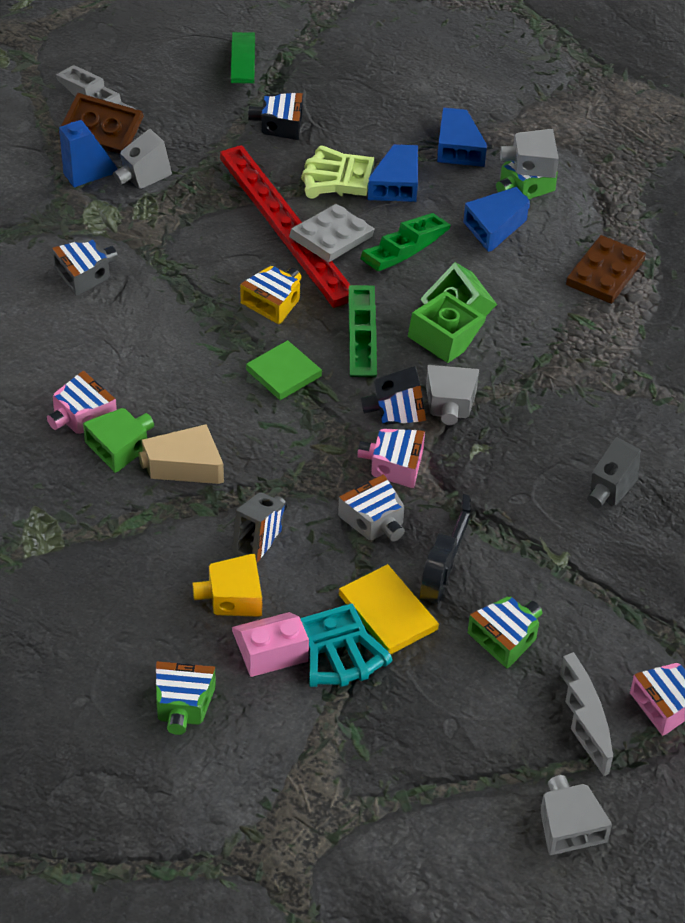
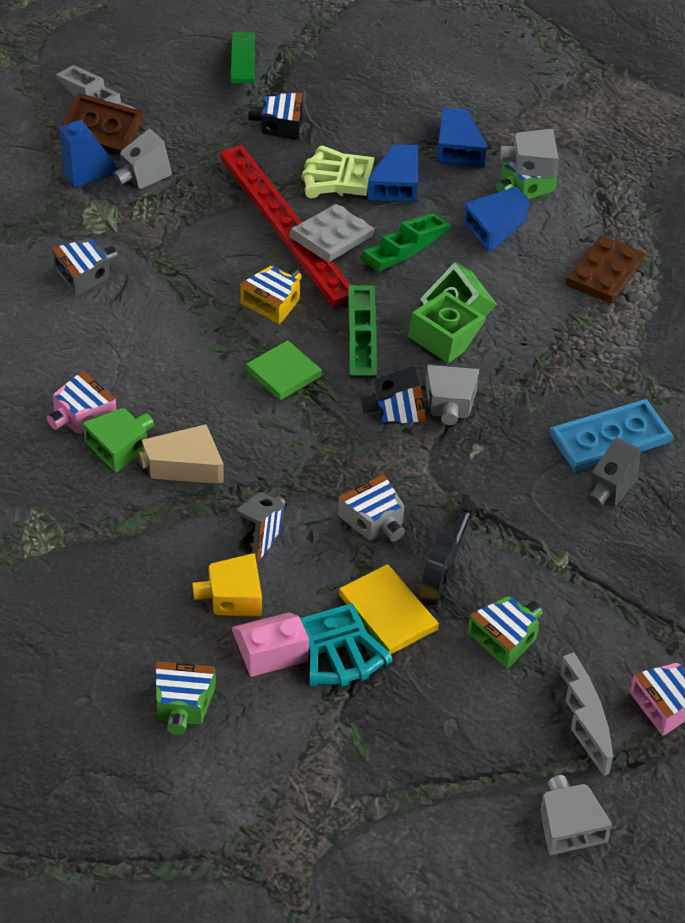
(395, 455): torso -> none
(588, 438): none -> dark azure tile

